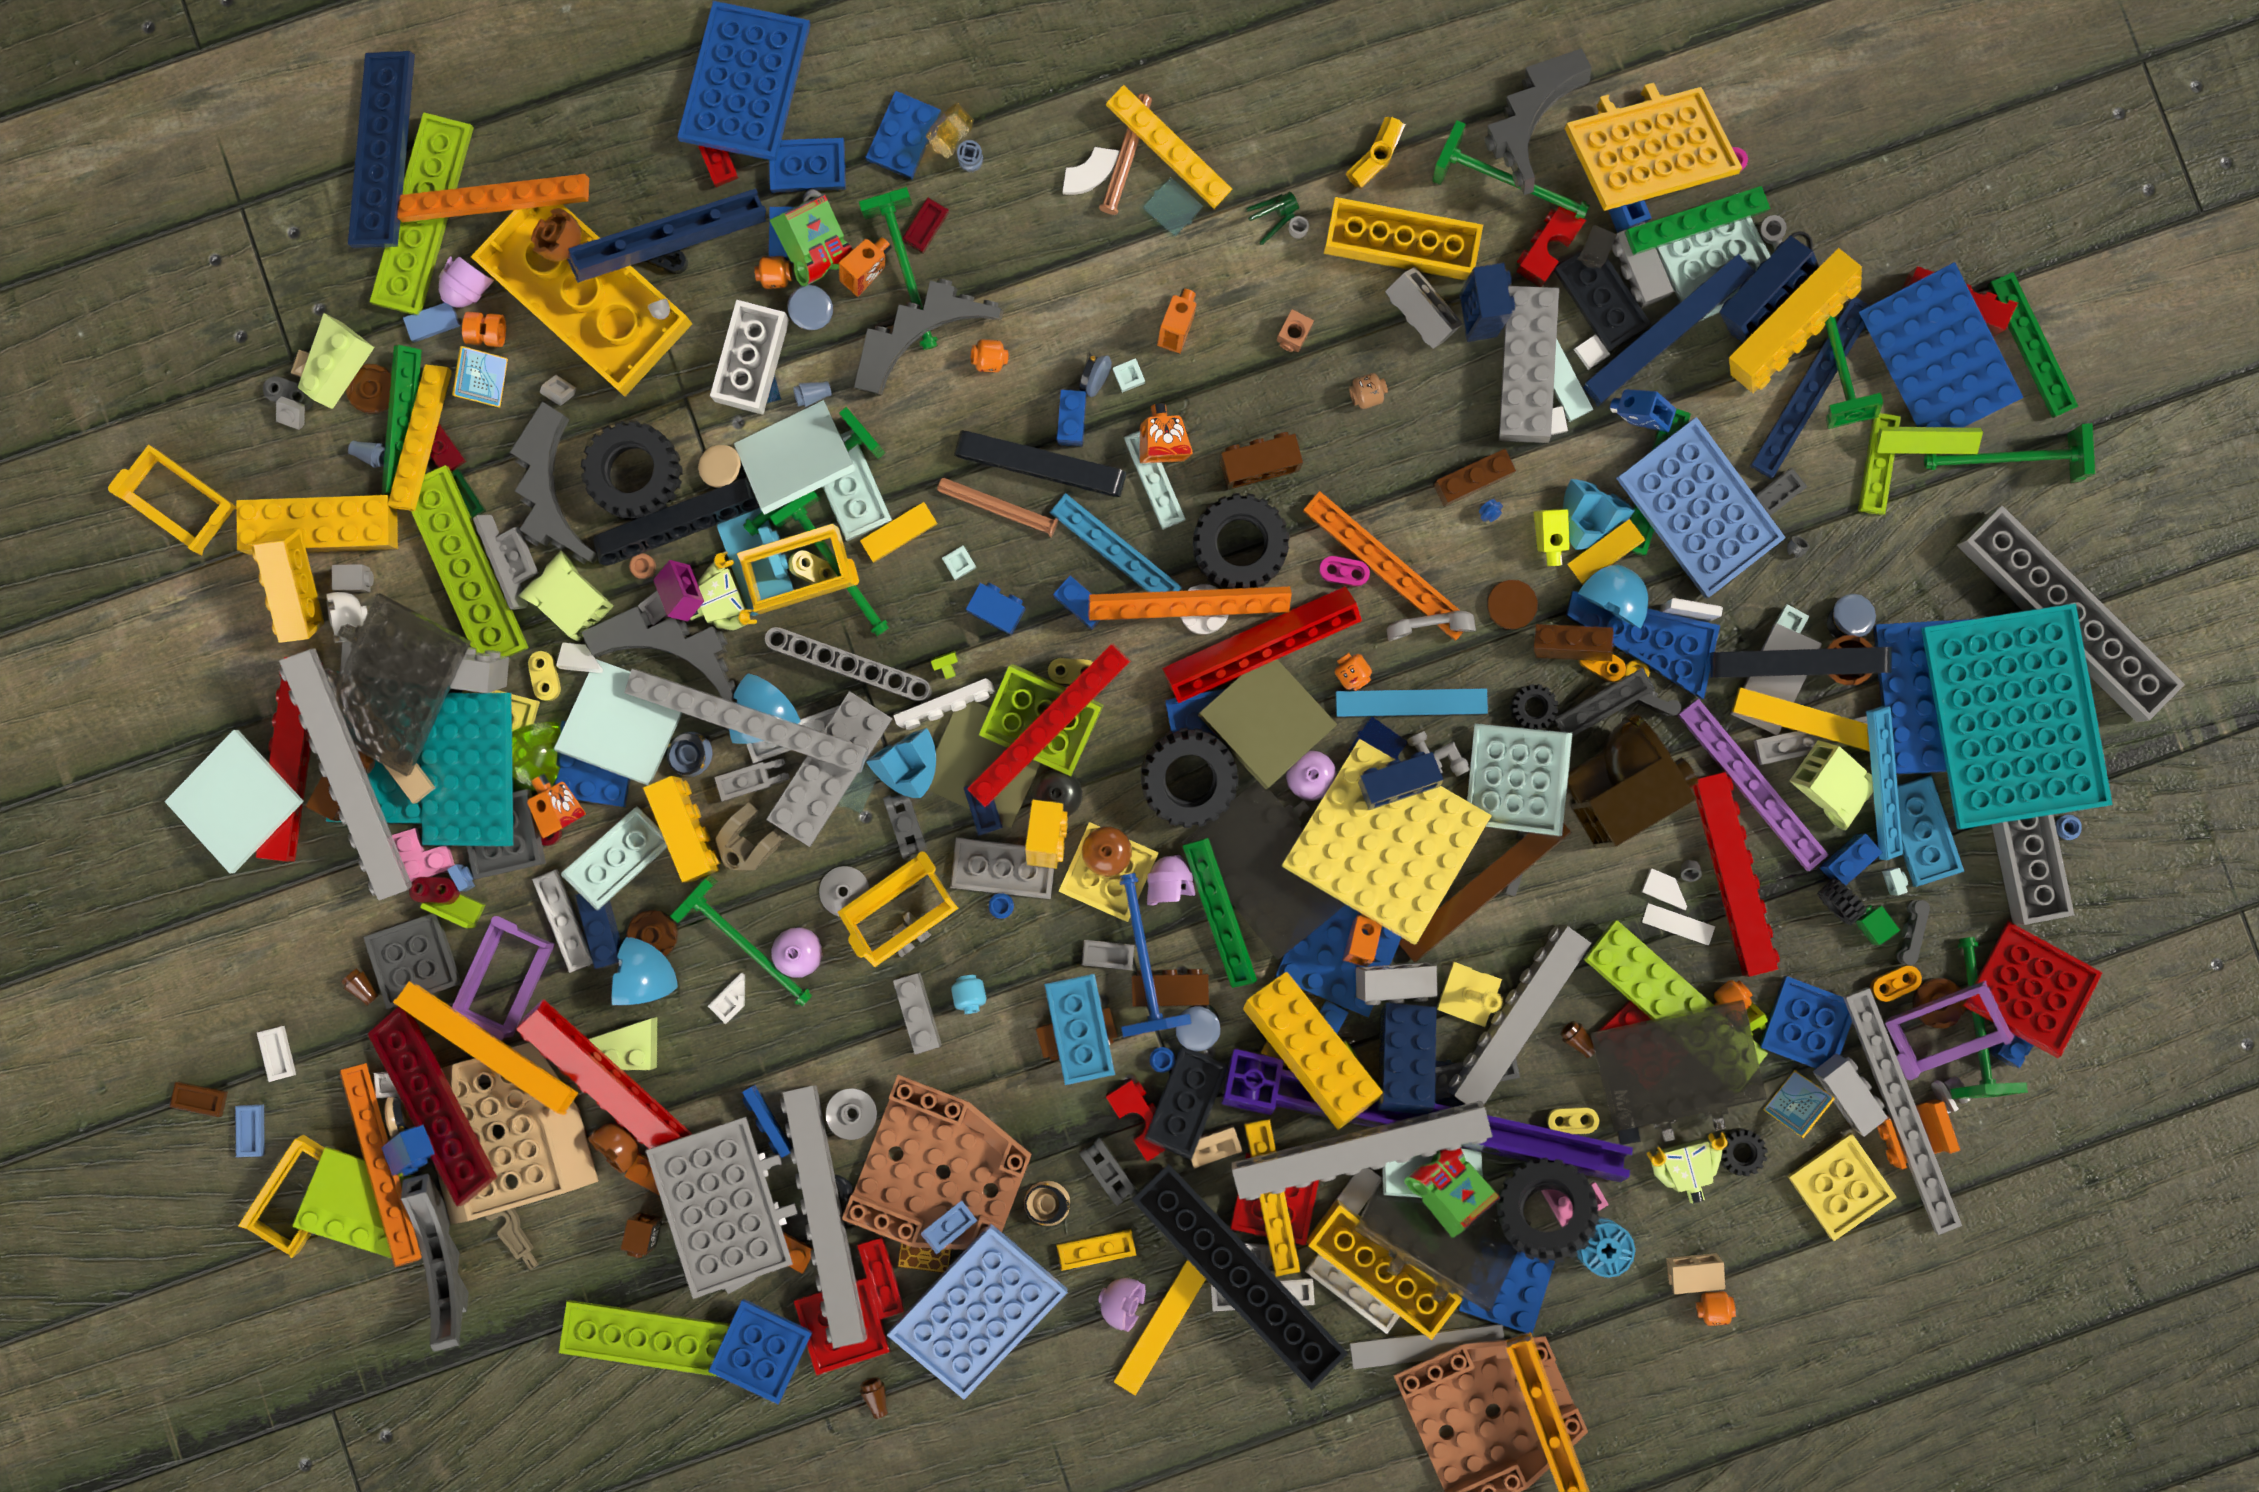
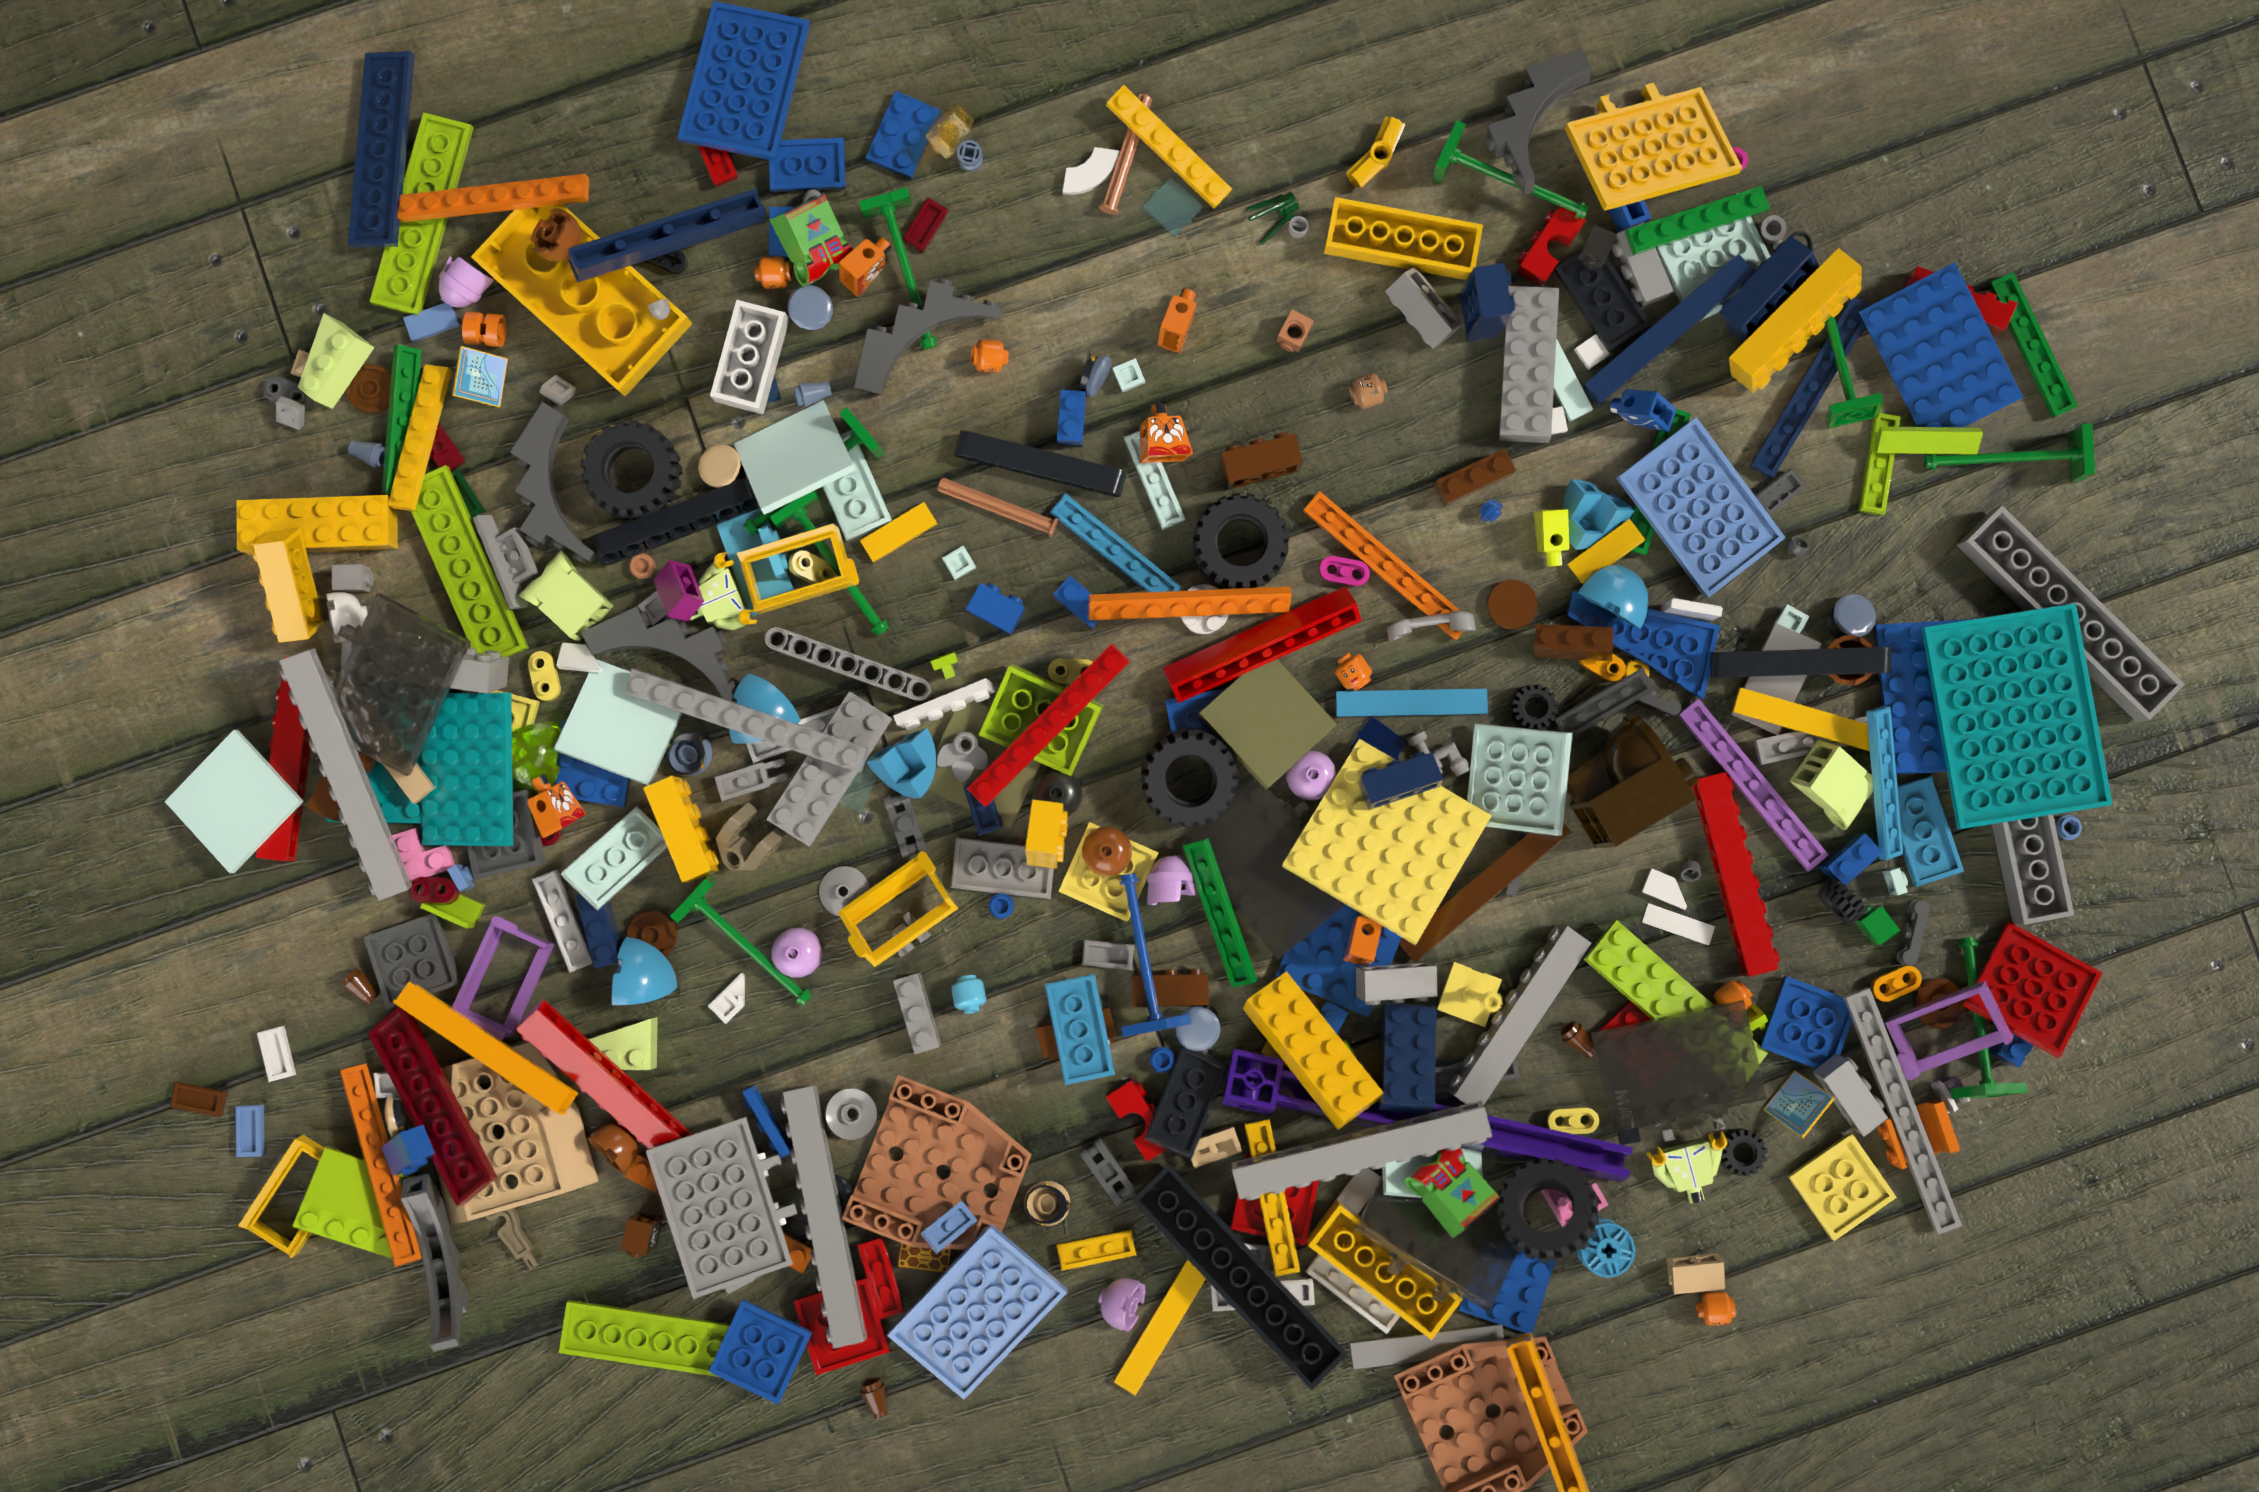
(128, 480): yellow piece -> none
(963, 760): none -> light grey plate

